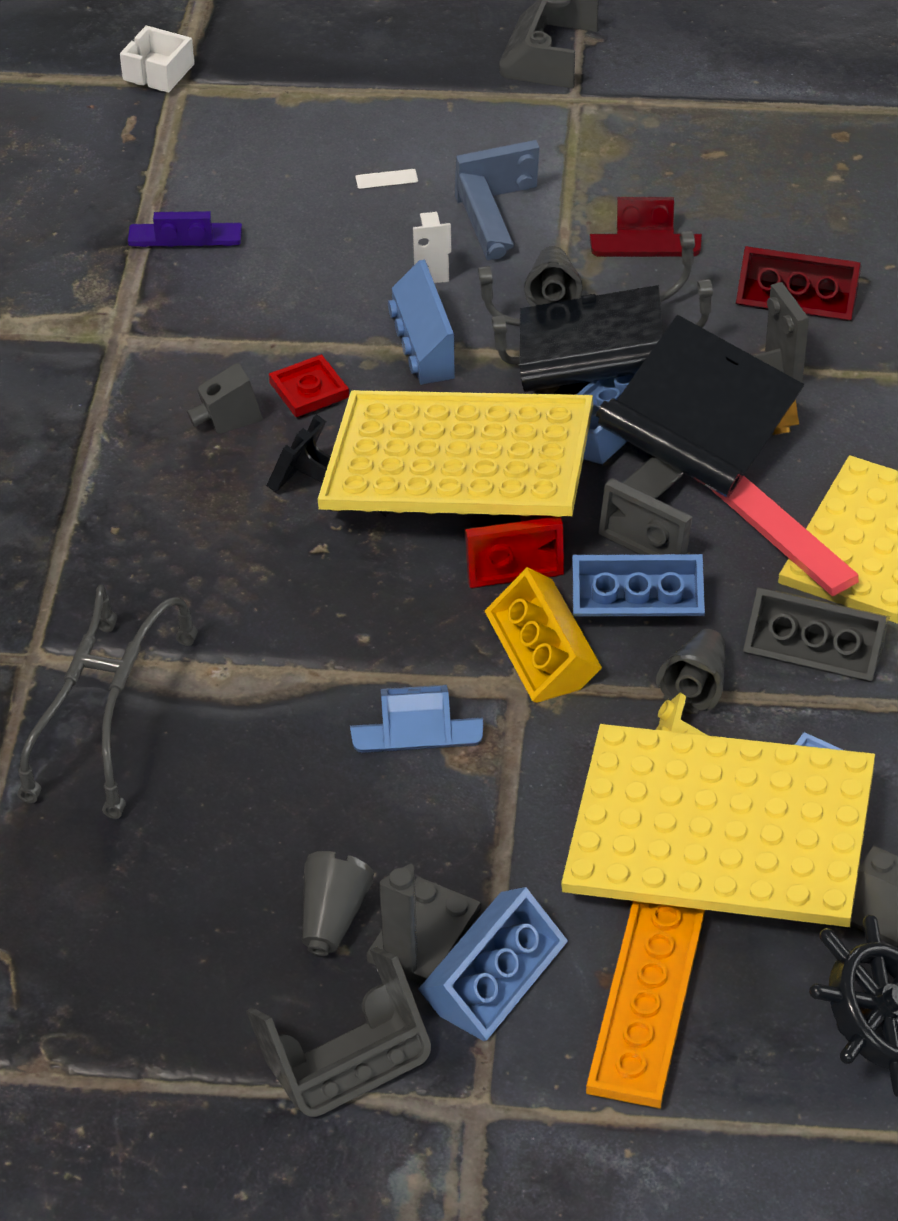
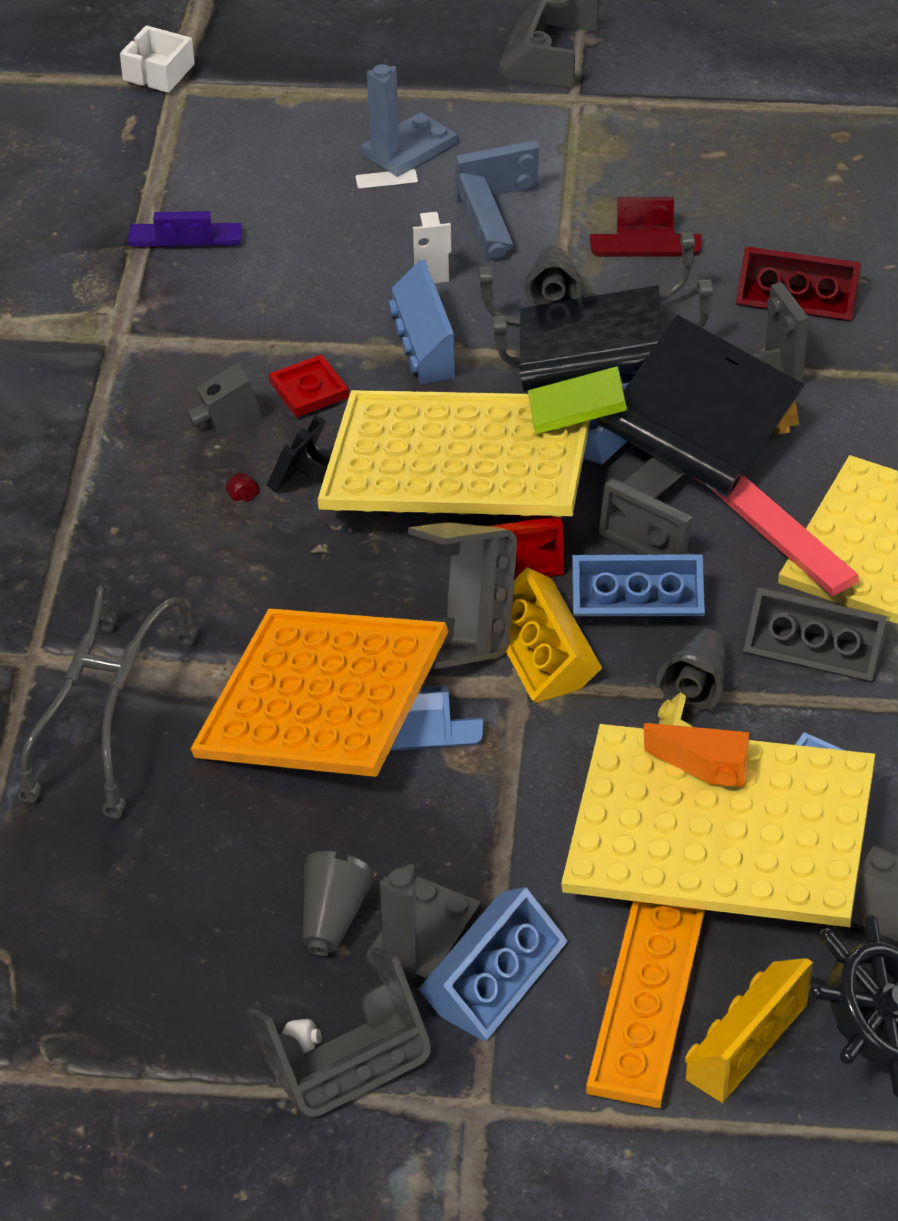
(242, 487): none -> dark red piece
(304, 1032): none -> white piece
(321, 692): none -> light orange plate
(404, 144): none -> sand blue piece
(477, 592): none -> dark grey windscreen
(577, 400): none -> lime tile
(705, 753): none -> orange slope
(749, 1028): none -> yellow slope

